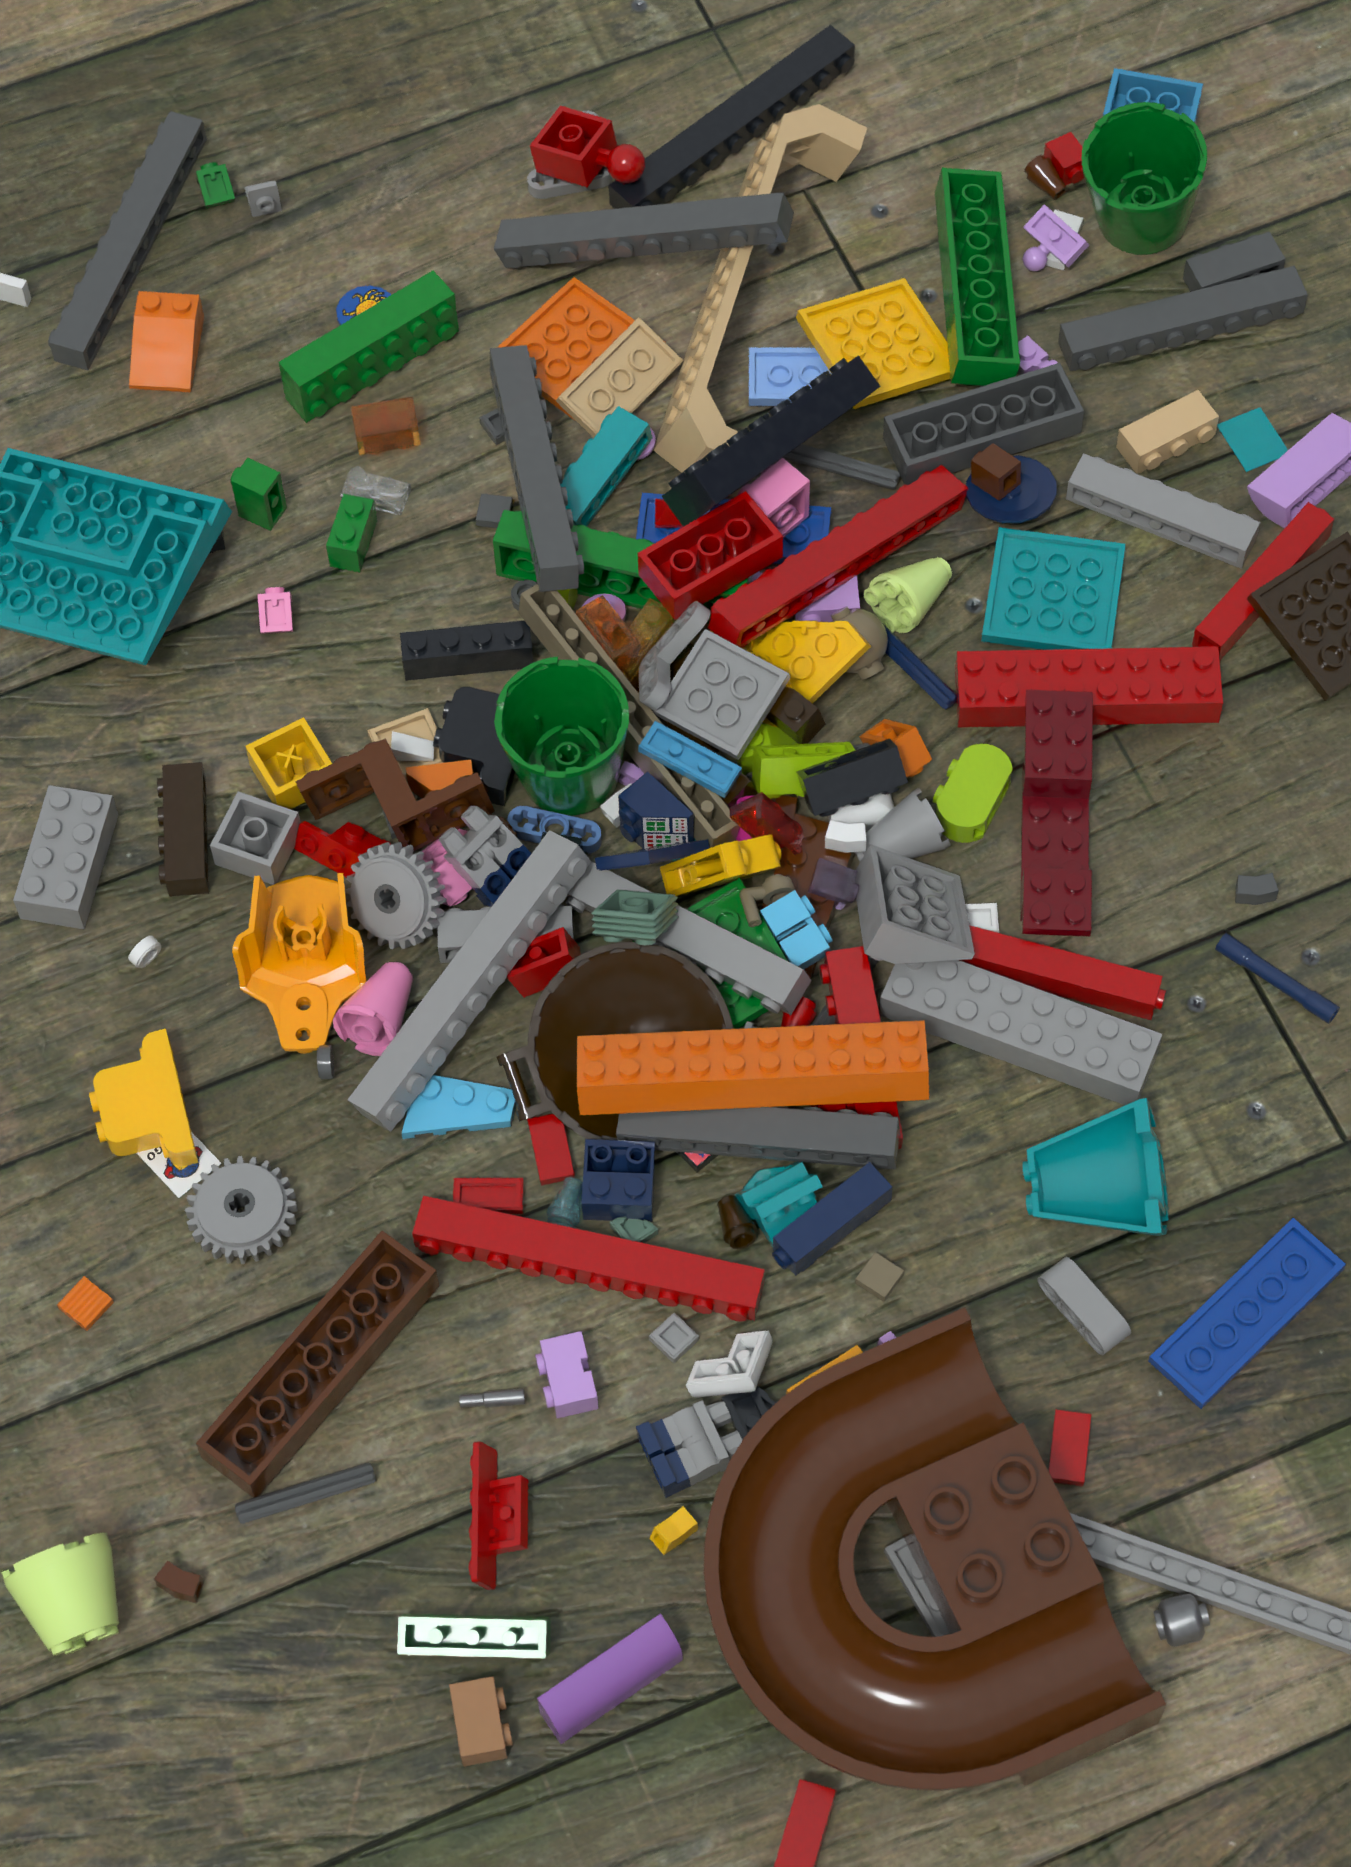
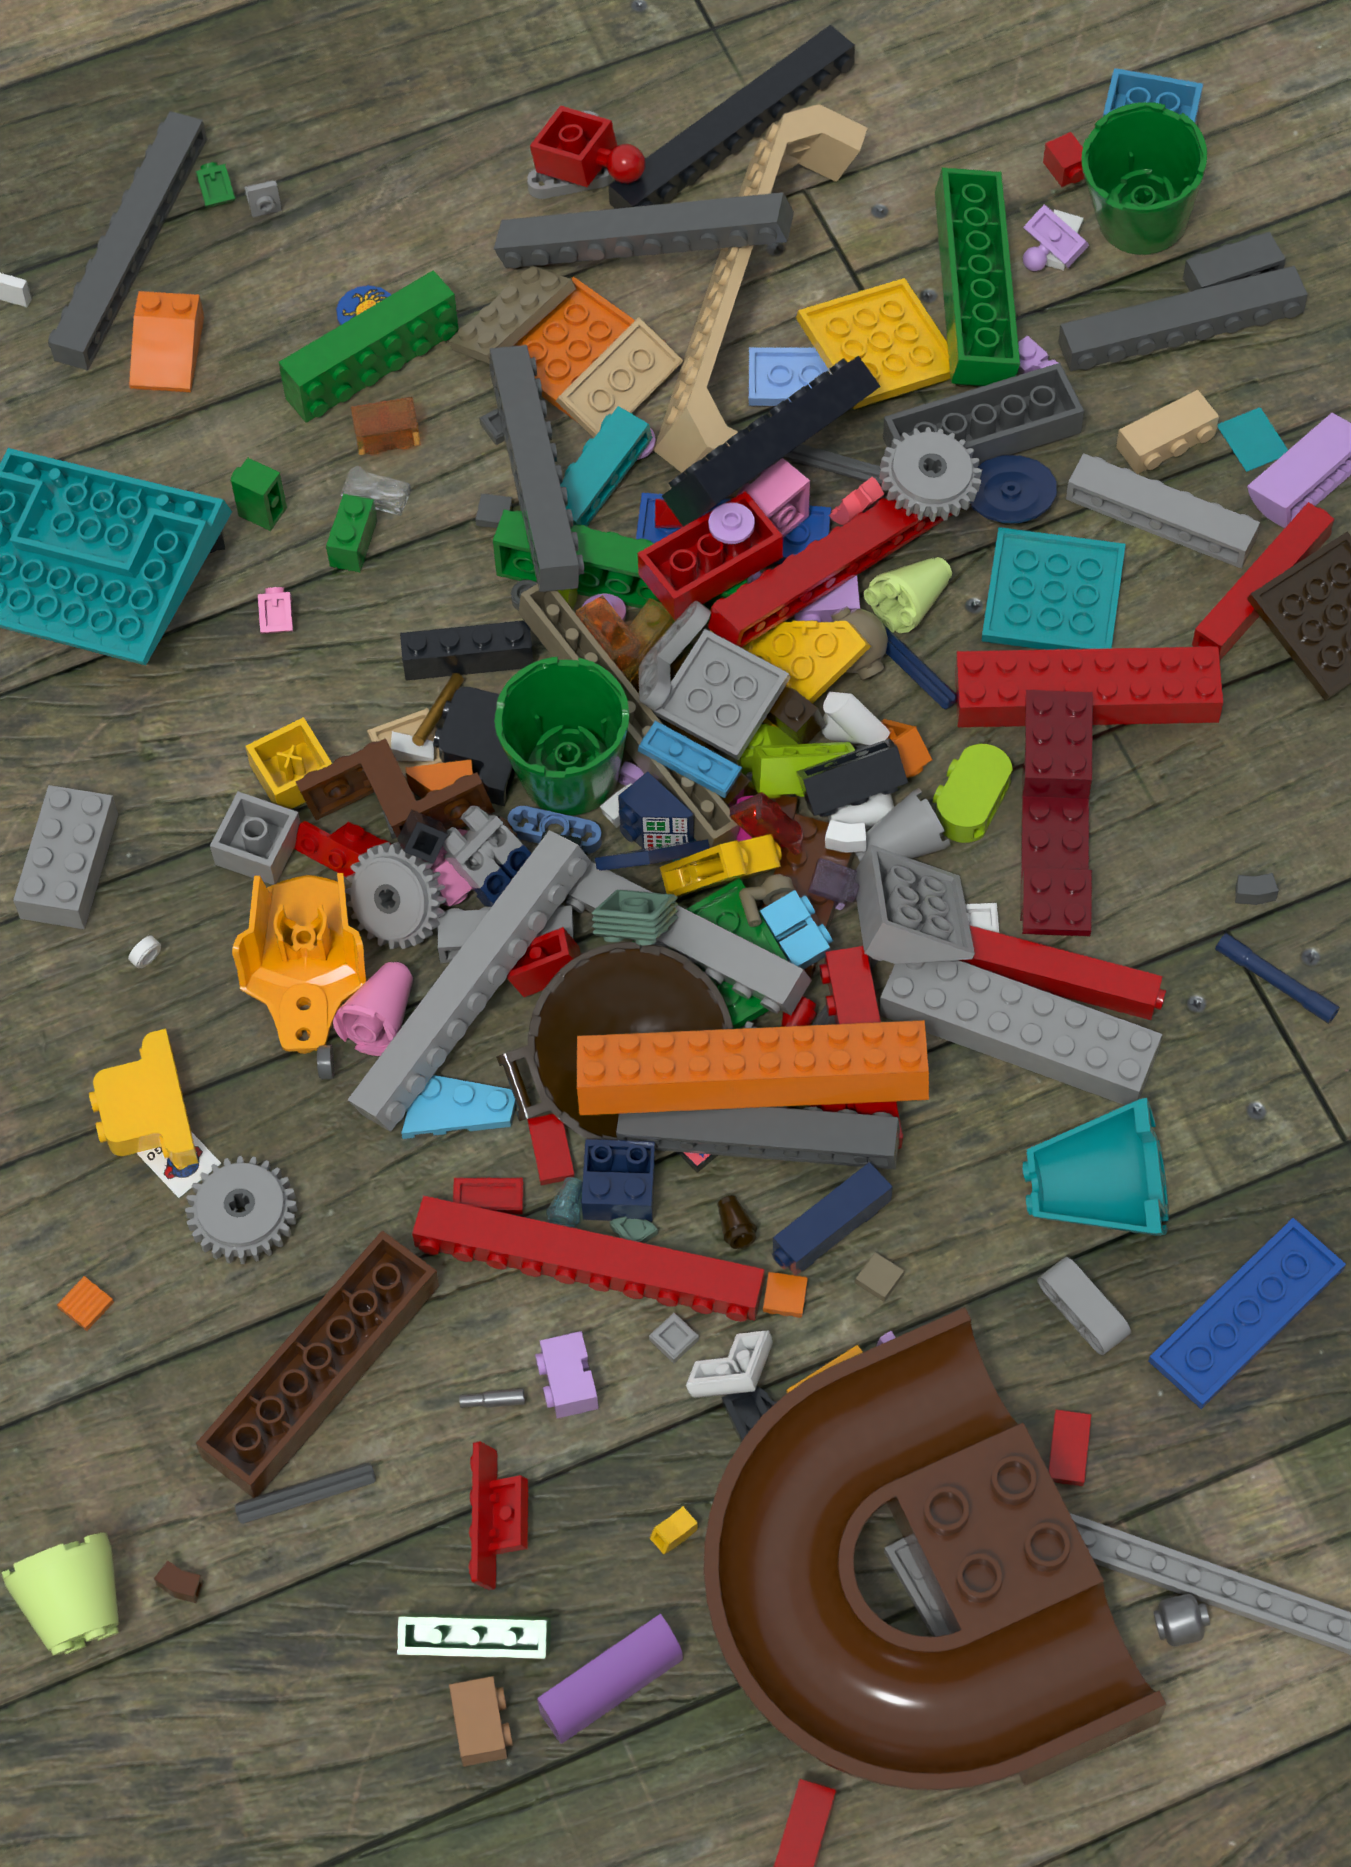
(185, 829): dark brown brick -> none
(422, 836): none -> black brick
(437, 709): none -> pearl gold bar
(512, 313): none -> dark tan plate
(687, 1445): light grey hips -> none
(731, 523): none -> lavender piece
(778, 1196): teal piece -> none
(785, 1294): none -> orange piece
(851, 721): none -> white brick
(857, 501): none -> coral piece
(930, 474): none -> light grey gear
(995, 471): reddish brown brick -> none
(1045, 176): reddish brown cone -> none

